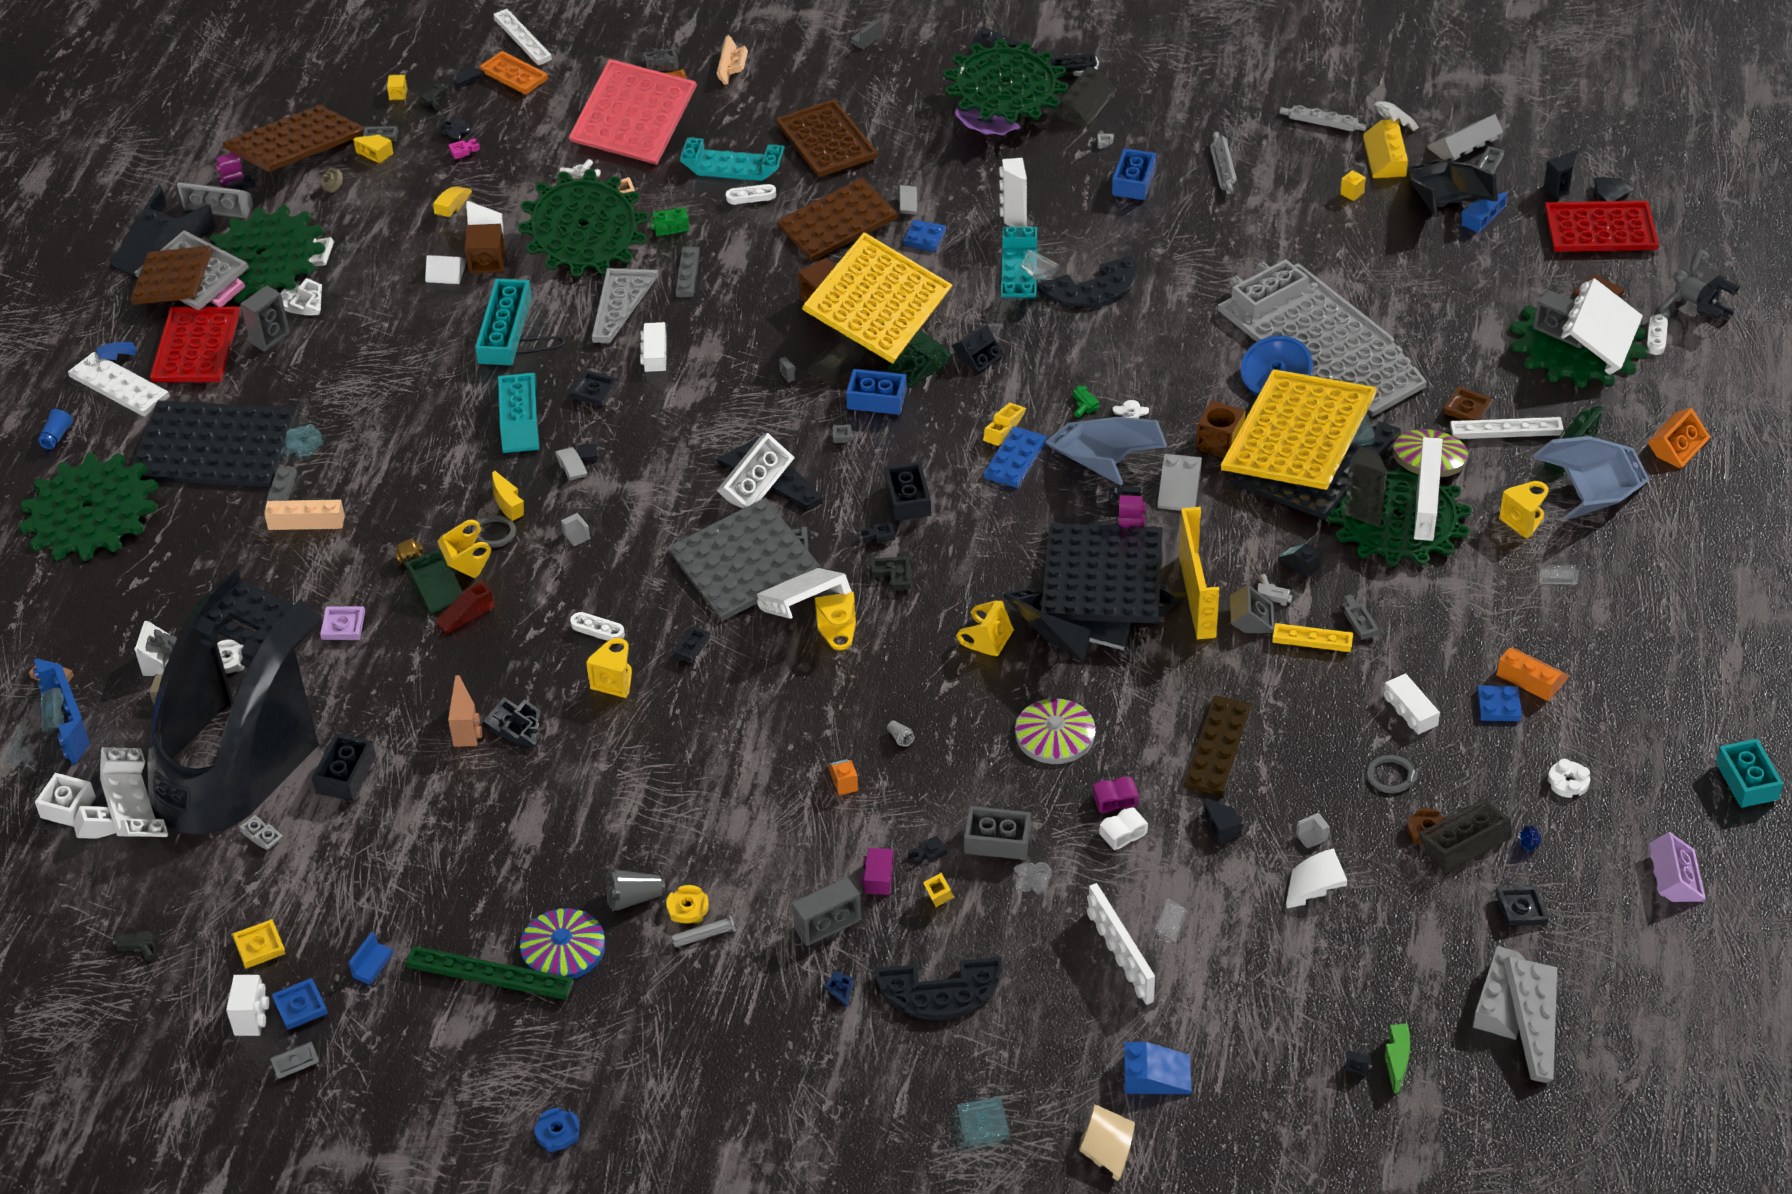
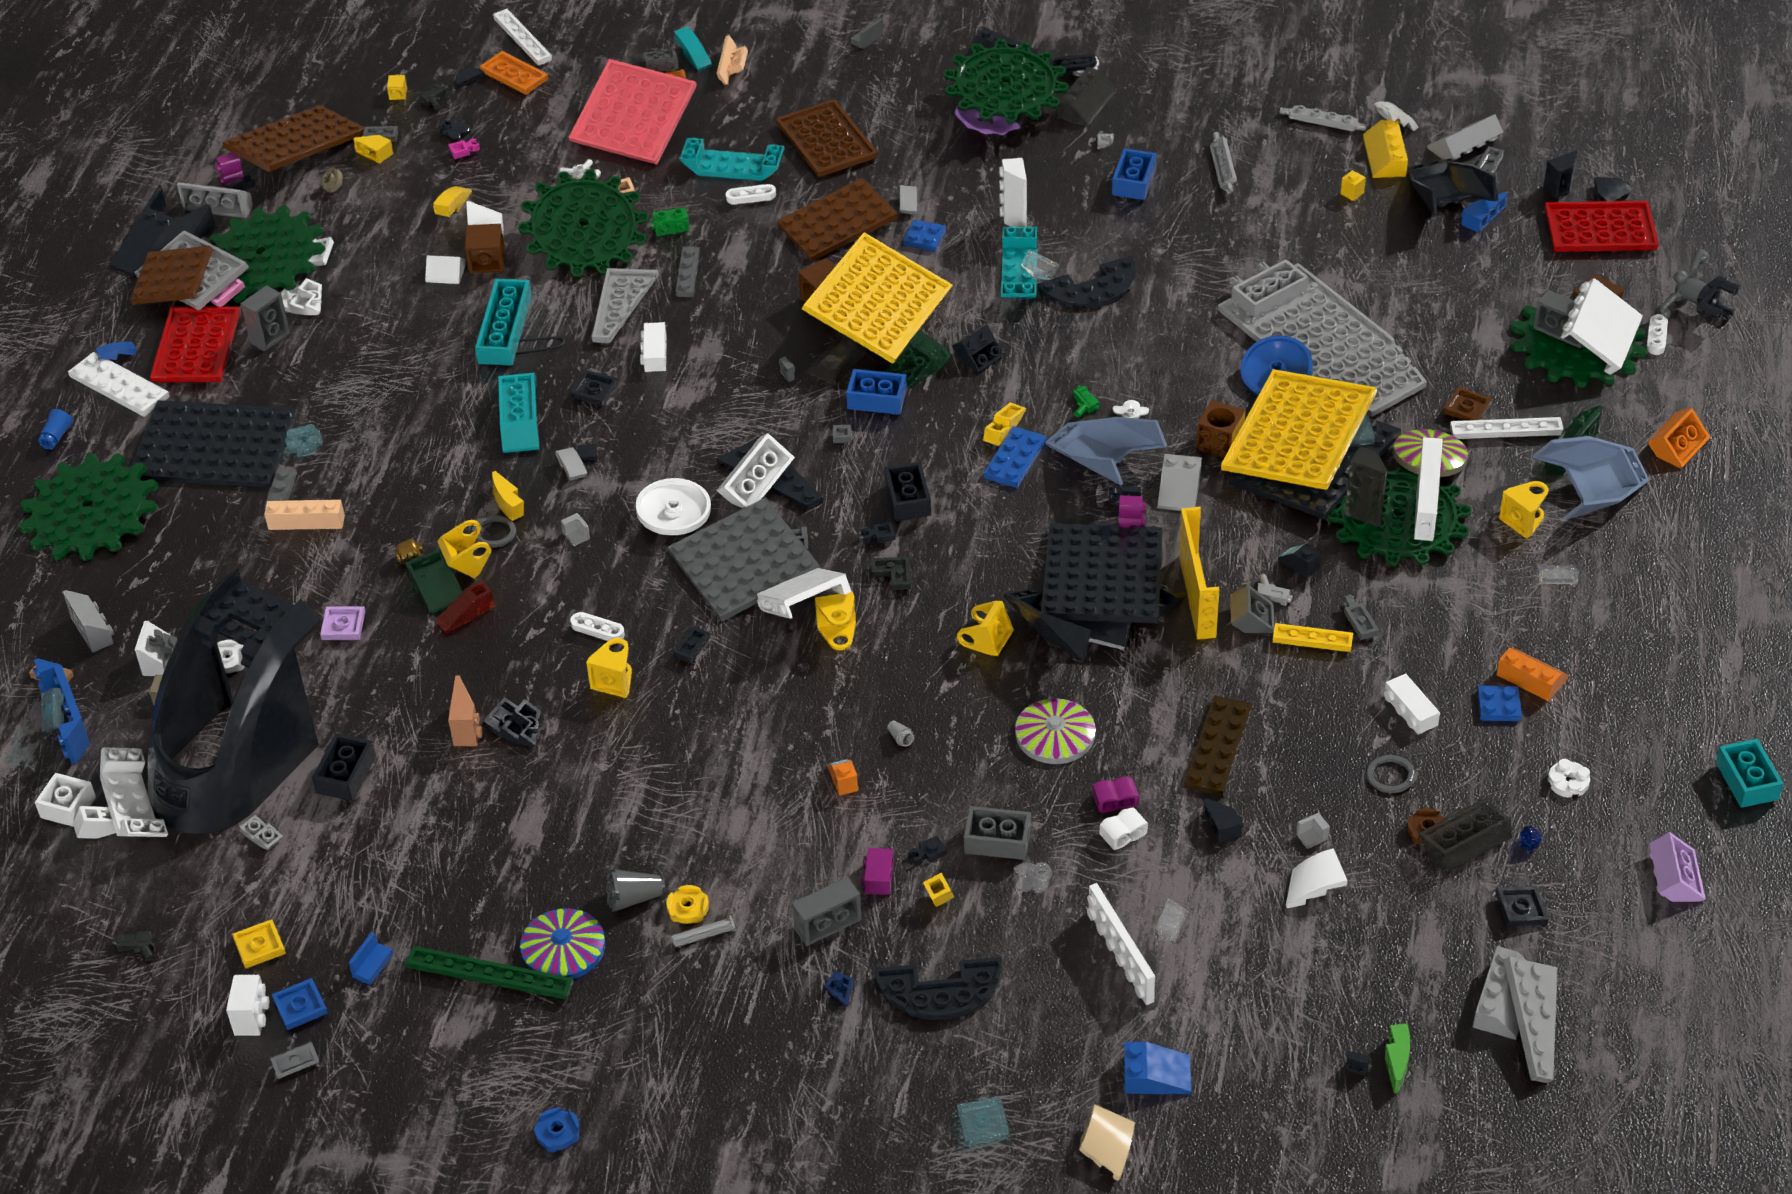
(88, 620): none -> light grey slope
(673, 506): none -> white dish
(692, 48): none -> teal slope

